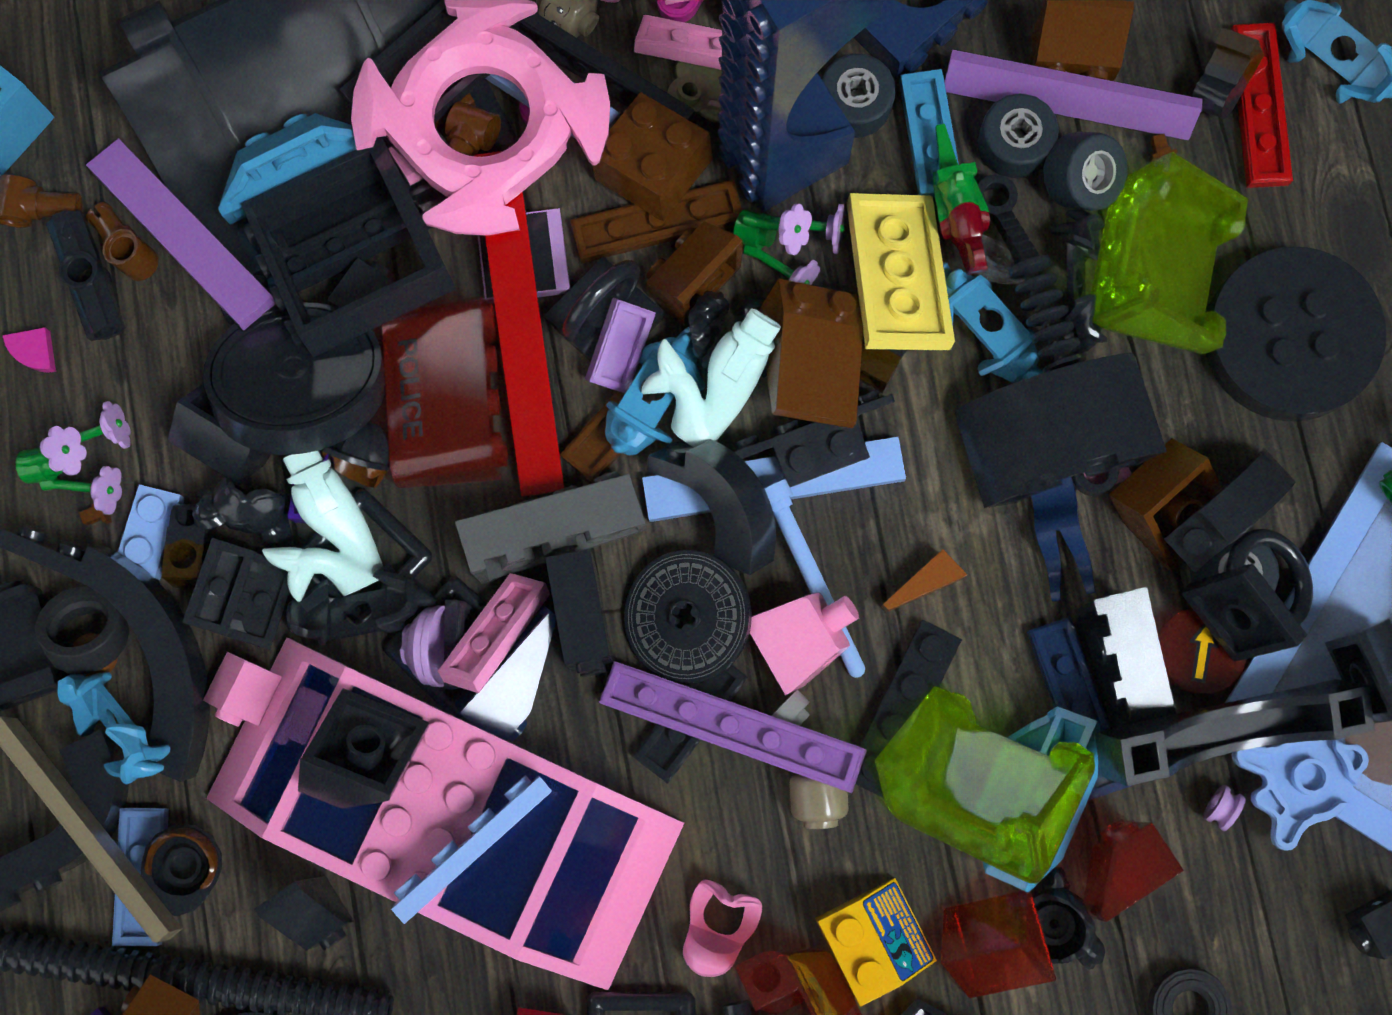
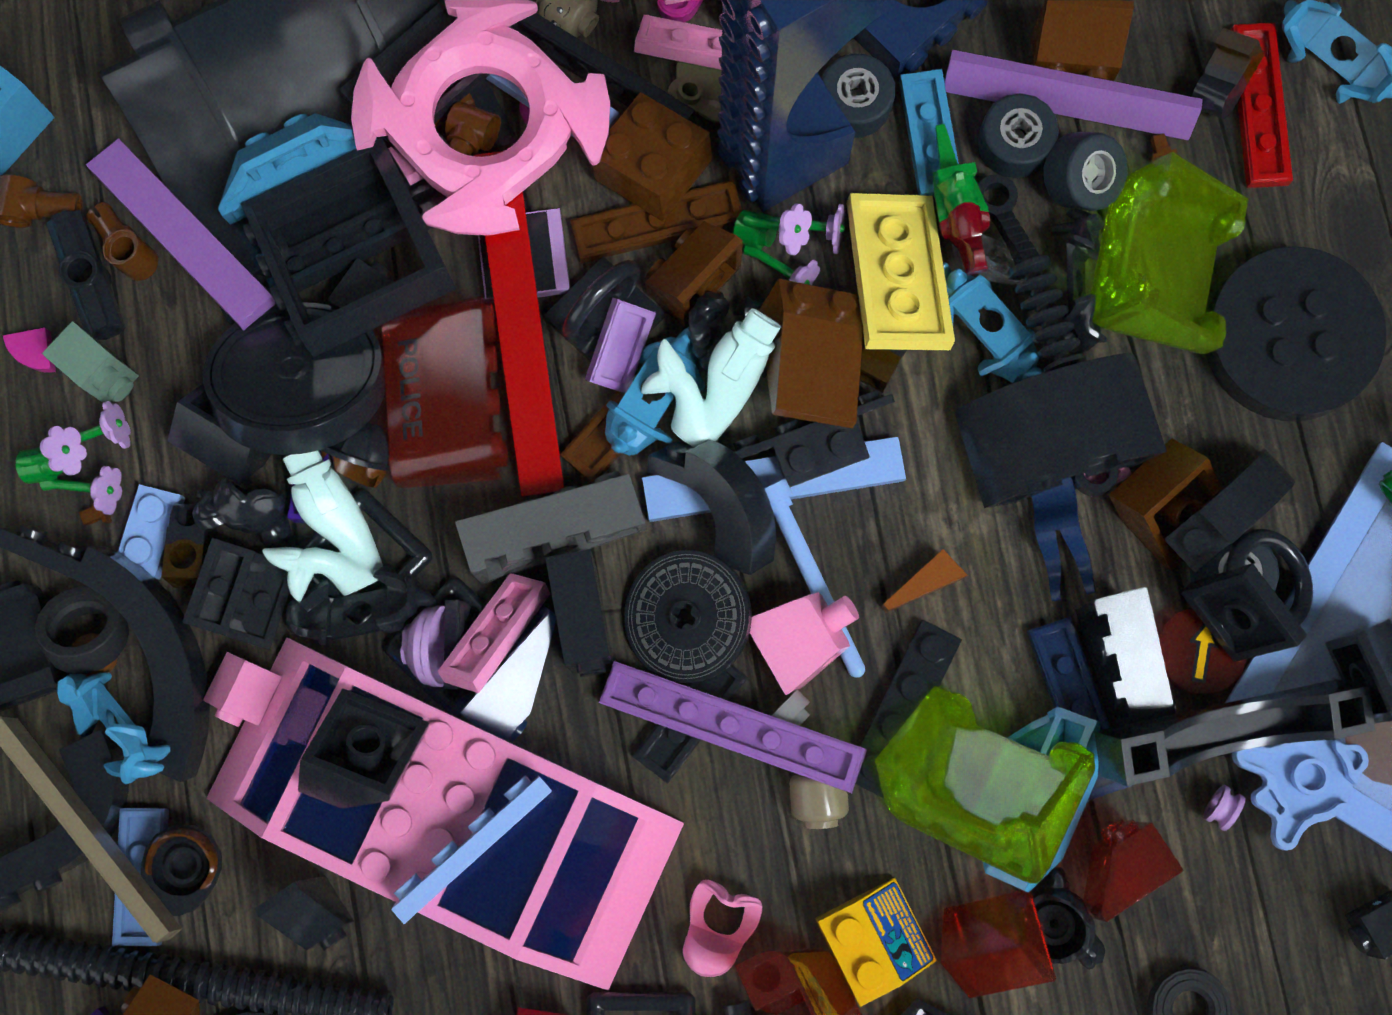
(90, 364): none -> sand green brick

